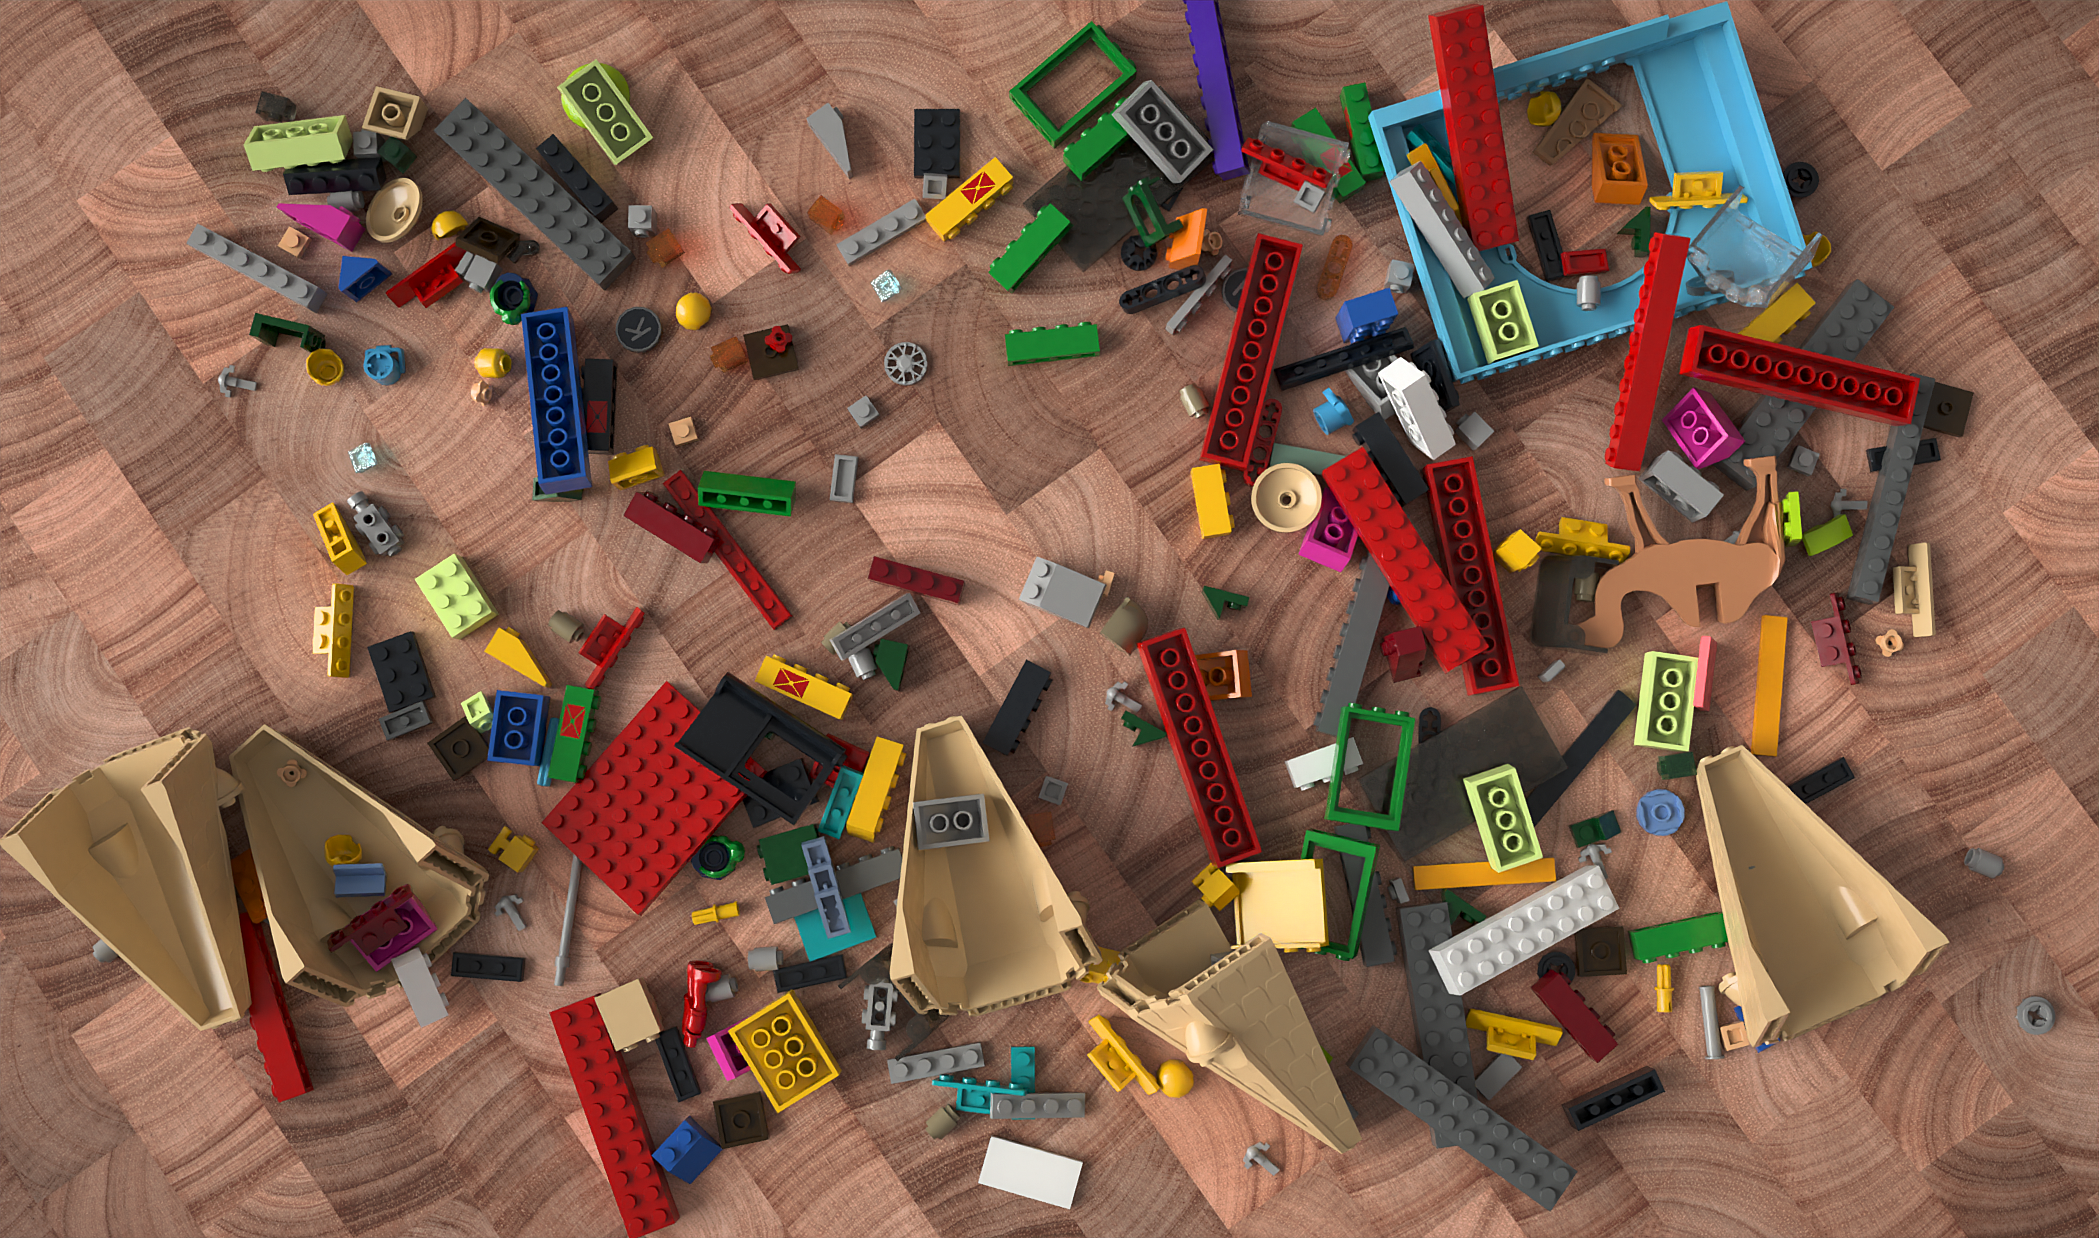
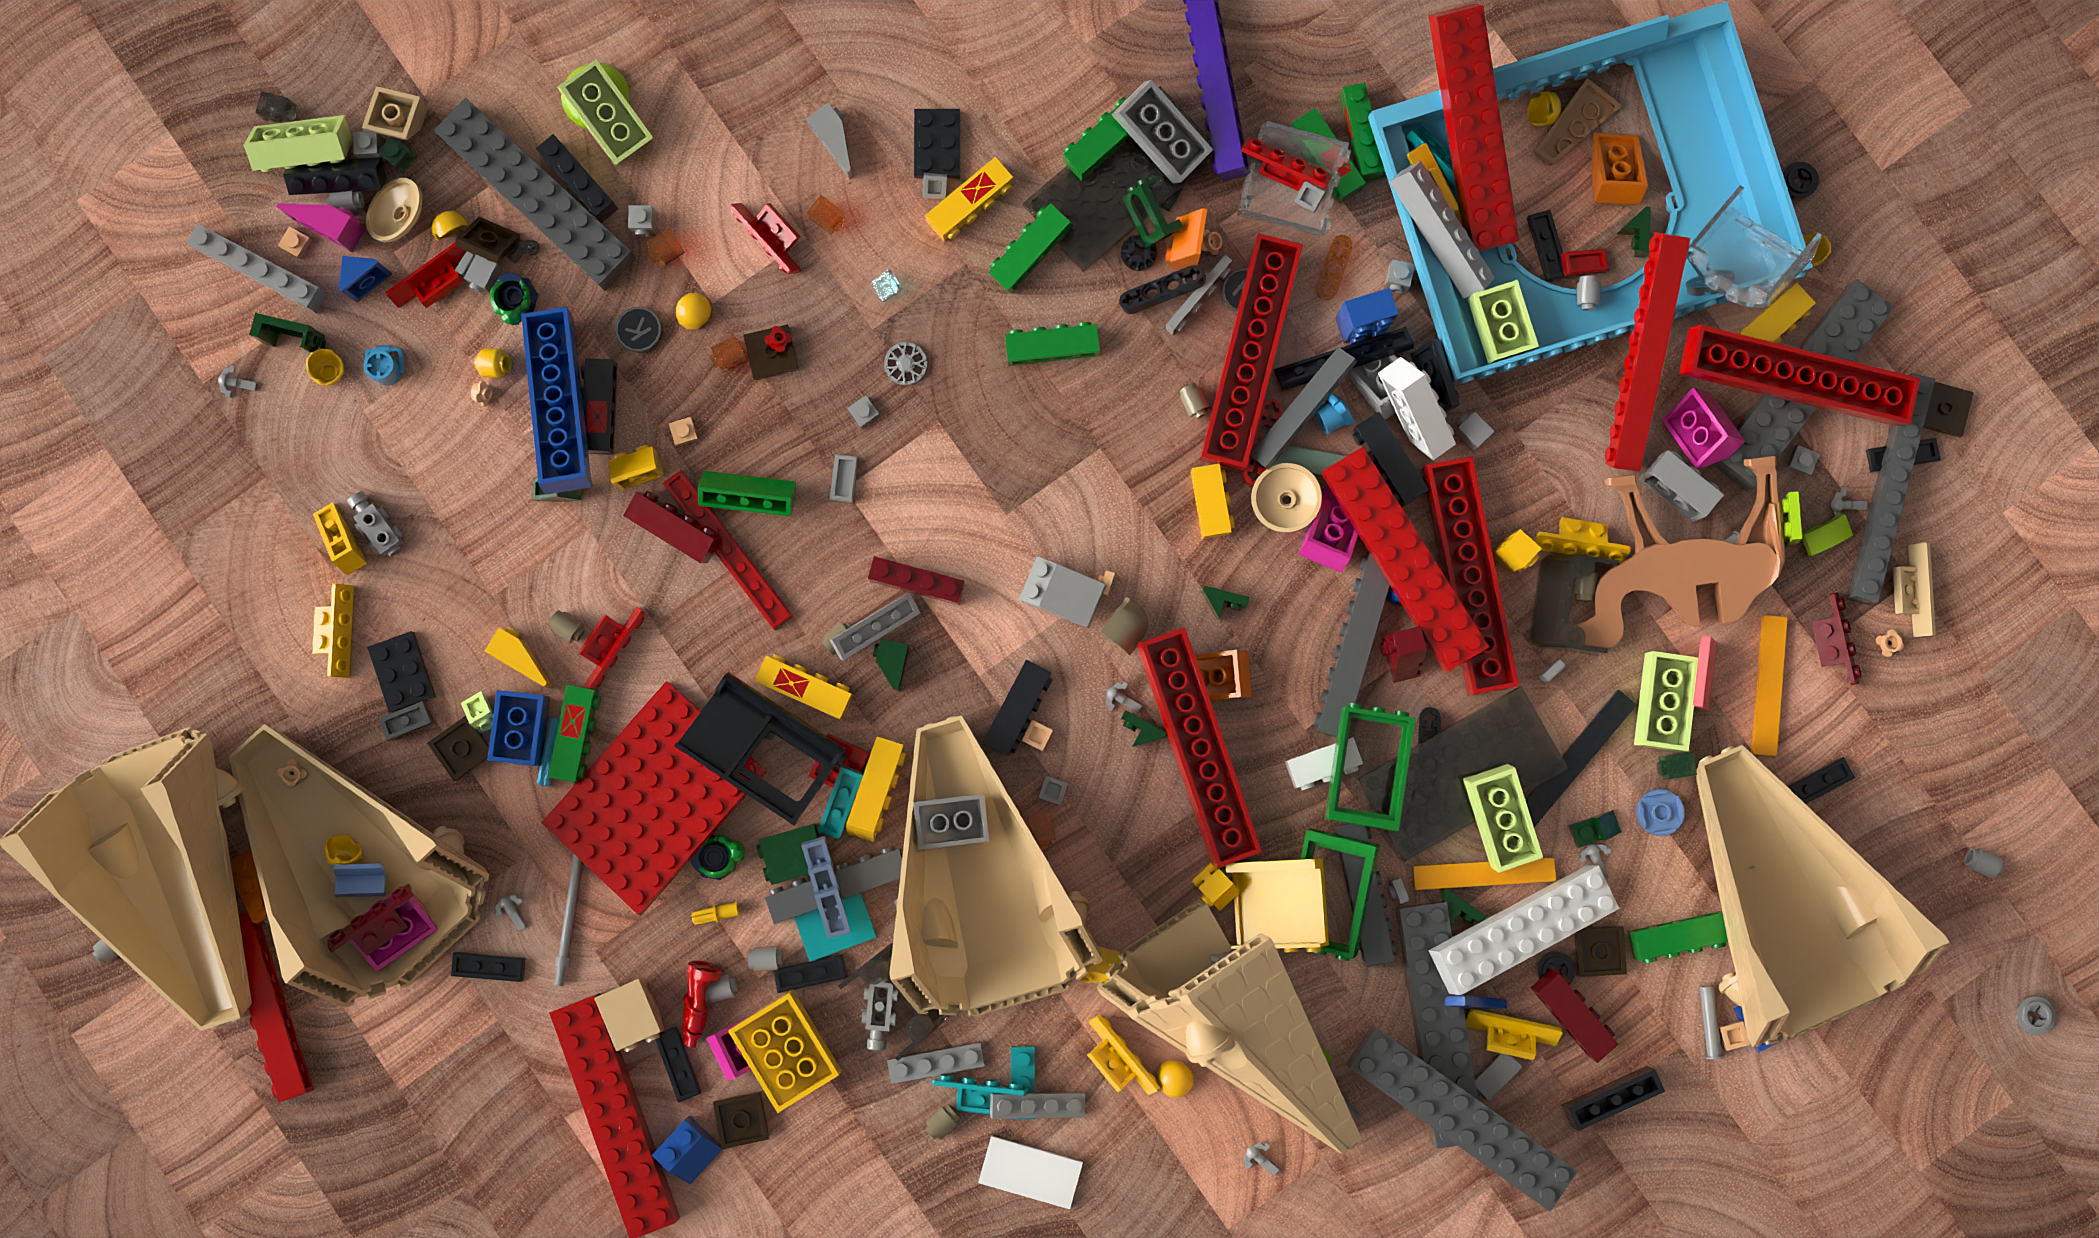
(362, 458): clear light blue tile -> none
(421, 986): white brick -> none
(456, 596): yellowish green brick -> none
(516, 852): yellow brick -> none
(791, 780): black plate -> none
(863, 663): light grey brick -> none
(881, 232): light grey plate -> none
(1037, 735): none -> light nougat plate
(1038, 118): green door -> none
(1303, 408): none -> dark grey tile
(1475, 1002): none -> blue tile
(1664, 988): yellow axle -> none
(1695, 189): yellow bracket -> none

